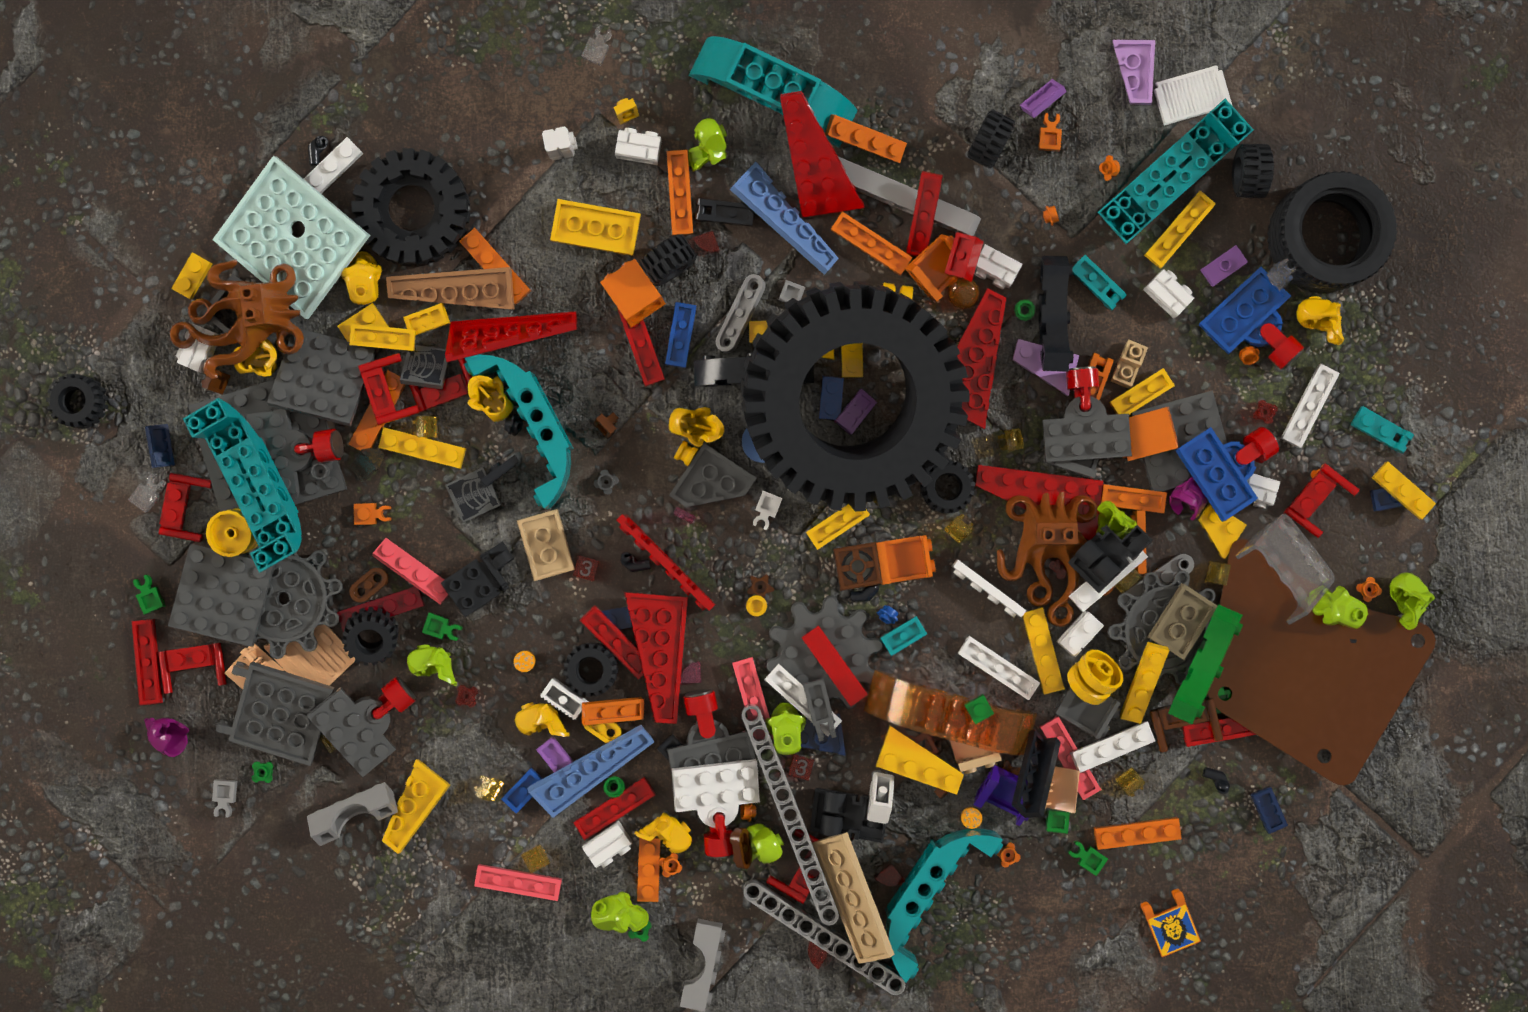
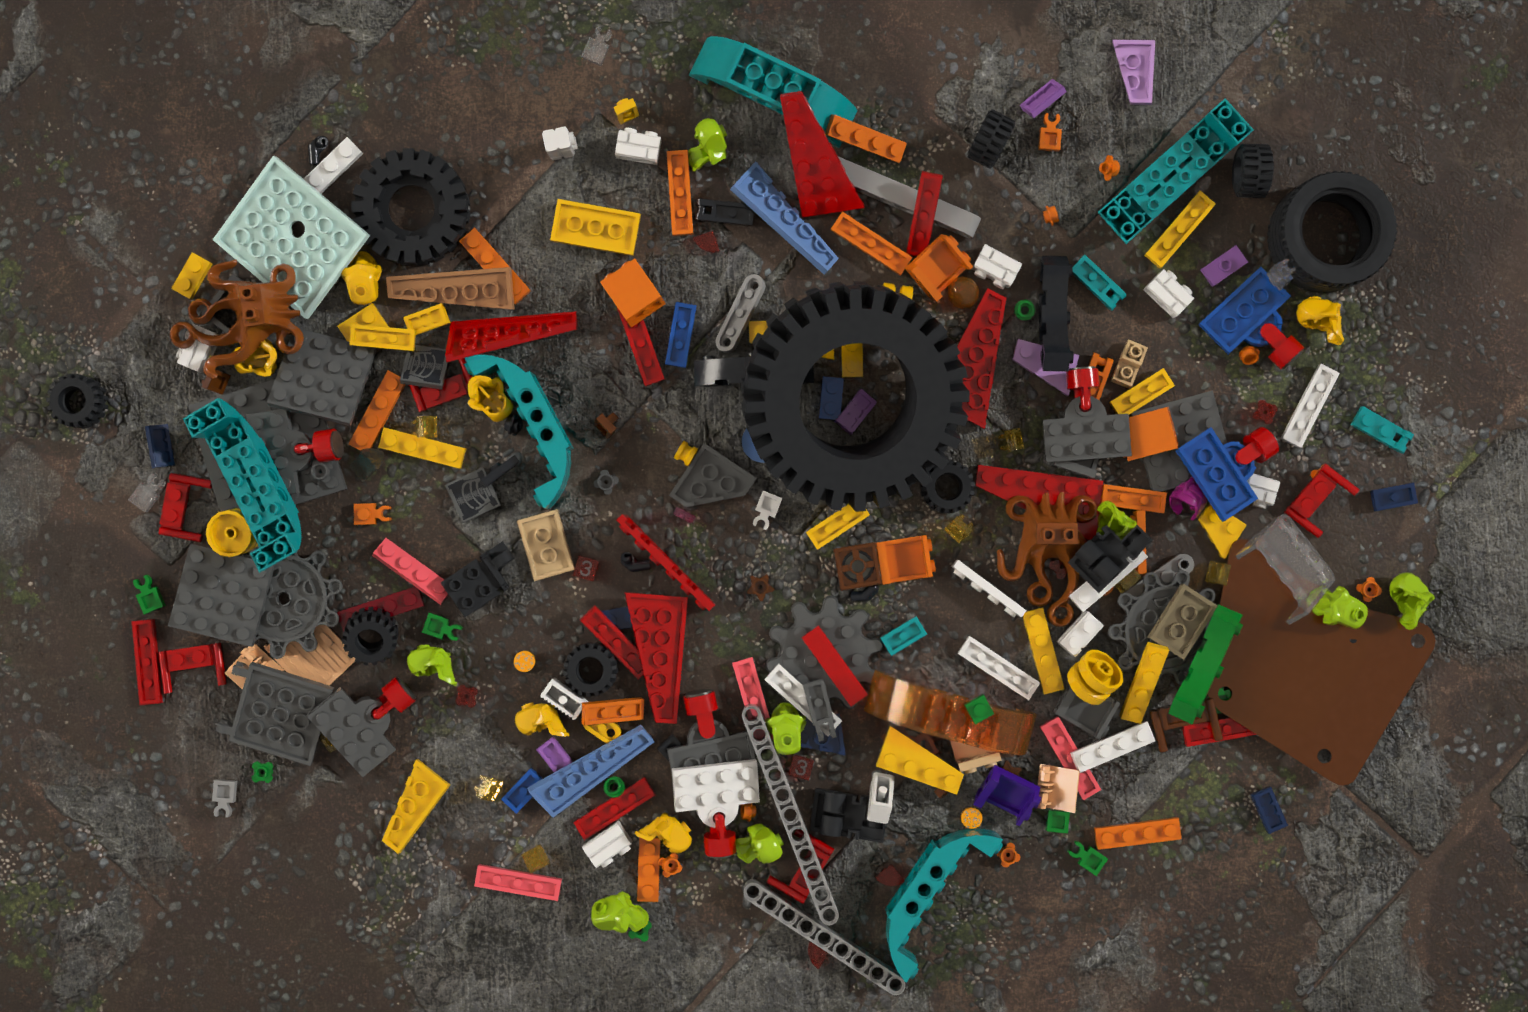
(167, 735): magenta helmet -> none
(327, 823): light grey arch -> none
(369, 583): reddish brown plate -> none
(379, 392): red plate -> none
(668, 260): black tyre -> none
(692, 673): clear pink tile -> none
(696, 425): yellow head -> none
(696, 990): light grey arch -> none
(741, 848): reddish brown plate -> none
(756, 605): yellow plate -> none
(791, 290): light grey tile -> none
(853, 898): tan plate -> none
(888, 615): blue plate -> none
(964, 257): red panel -> none
(1038, 777): black fence -> none
(1130, 782): clear yellow tile -> none
(1173, 927): flag -> none
(1190, 94): white window -> none
(1219, 779): black arm -> none
(1403, 490): yellow plate -> none

